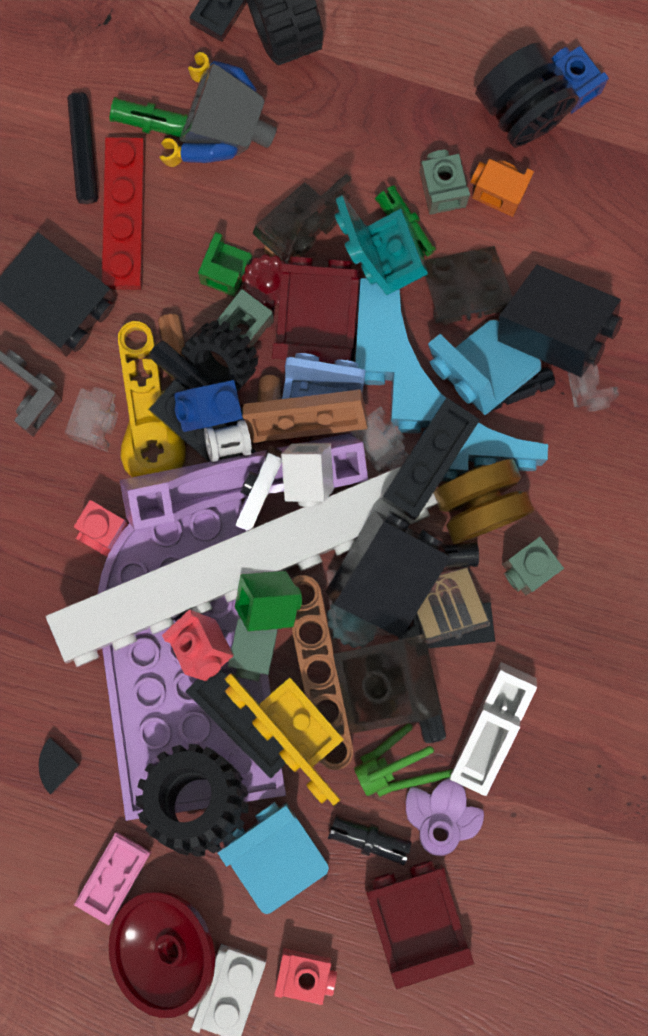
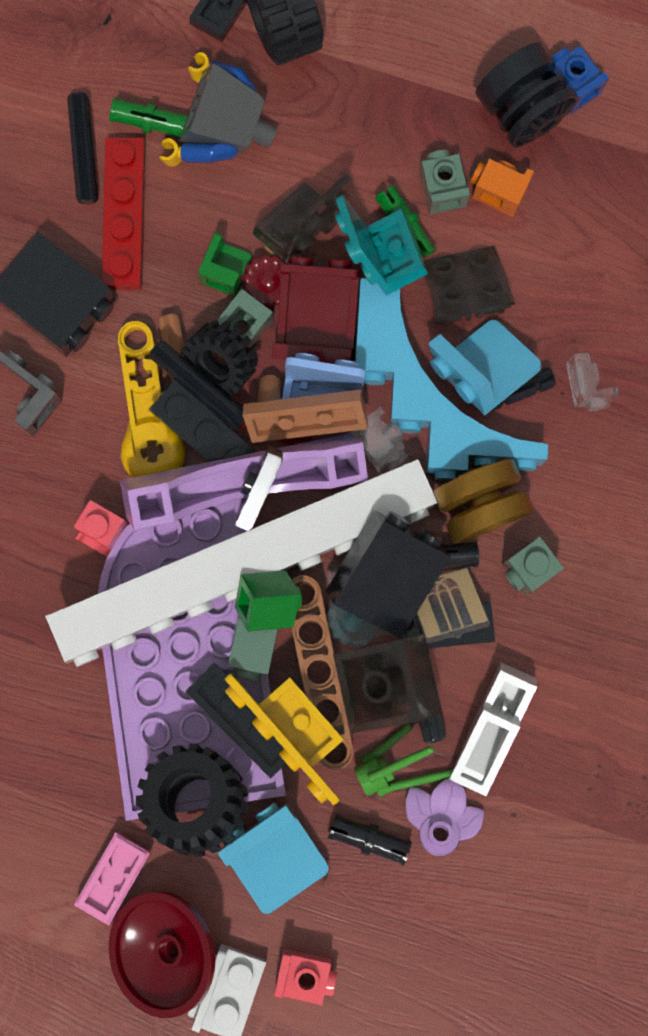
(55, 765): black tile -> none
(93, 418): clear brick -> none
(198, 645): coral brick -> none
(207, 406): blue bracket -> none
(227, 441): white bush -> none
(307, 473): white brick -> none
(418, 924): dark red panel -> none
(430, 459): black plate -> none
(560, 320): black brick -> none

